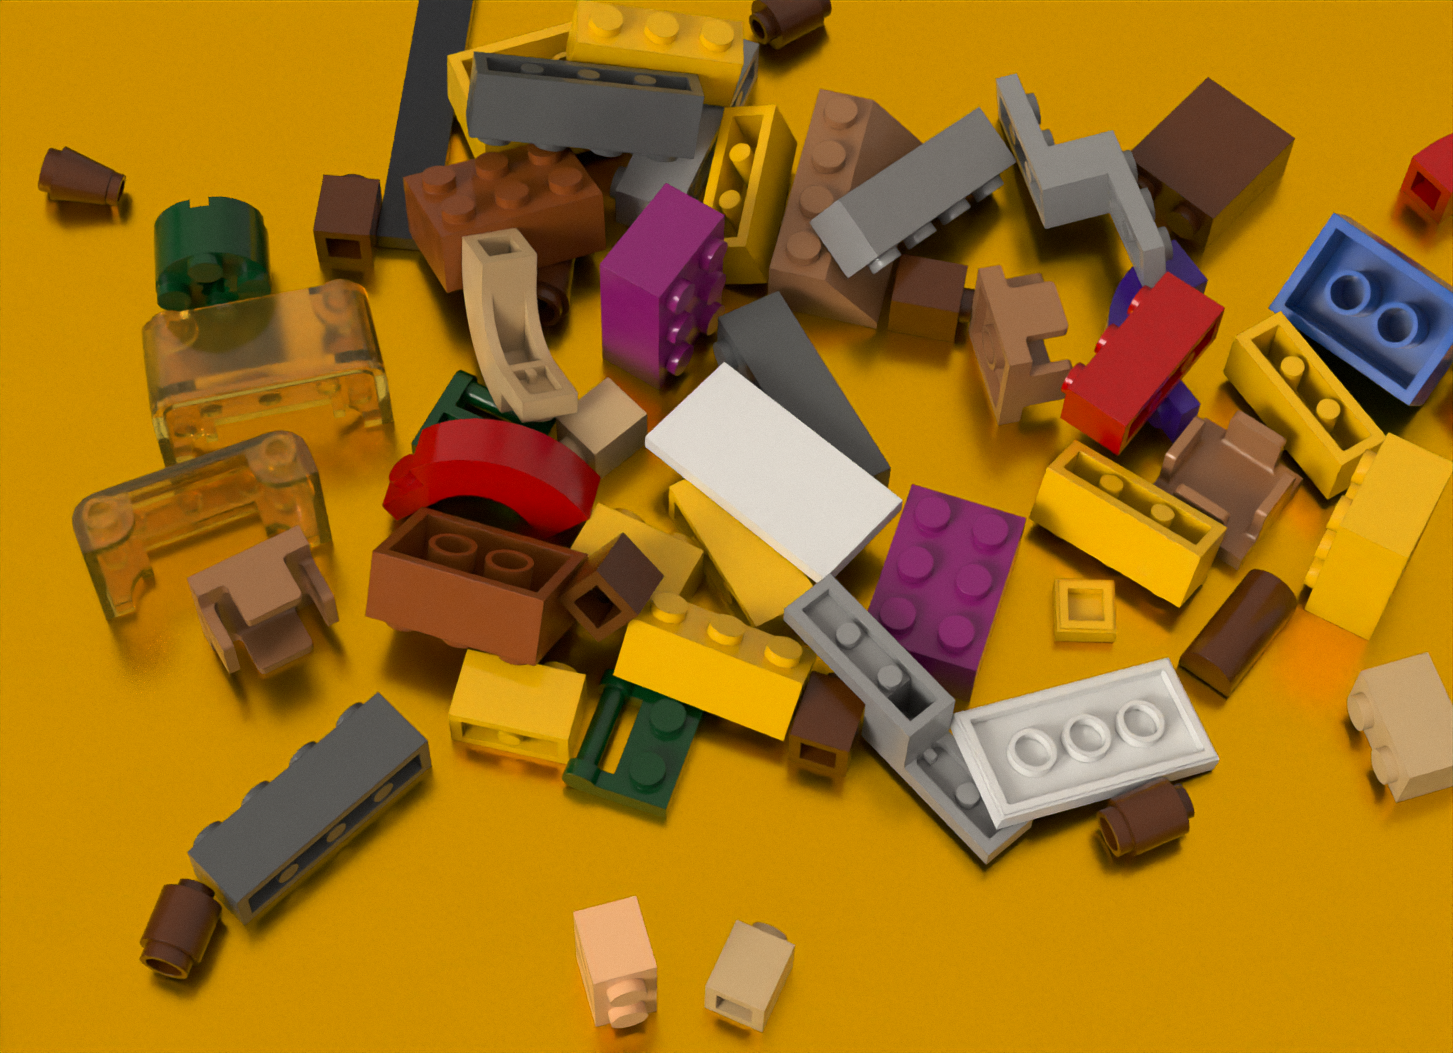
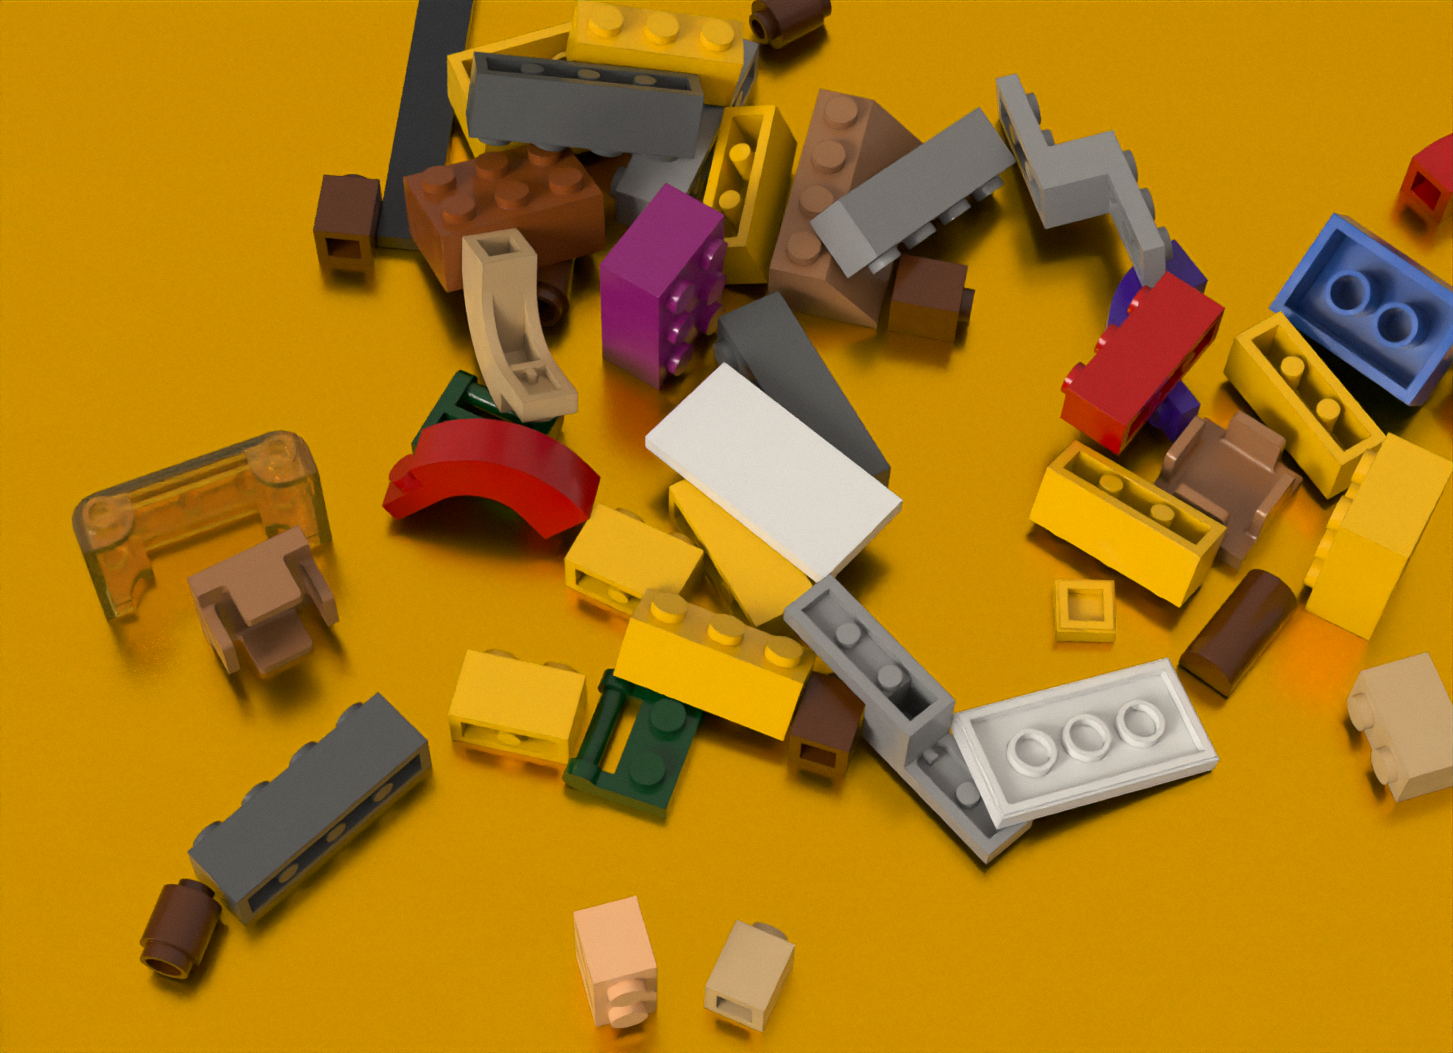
(79, 178): reddish brown cone -> none
(210, 254): dark green brick -> none
(262, 362): clear yellow windscreen -> none
(472, 586): dark orange brick -> none
(605, 428): tan brick -> none
(610, 587): reddish brown brick -> none
(947, 583): magenta brick -> none
(1008, 335): medium nougat panel -> none
(1146, 817): reddish brown brick -> none
(1209, 162): reddish brown brick -> none

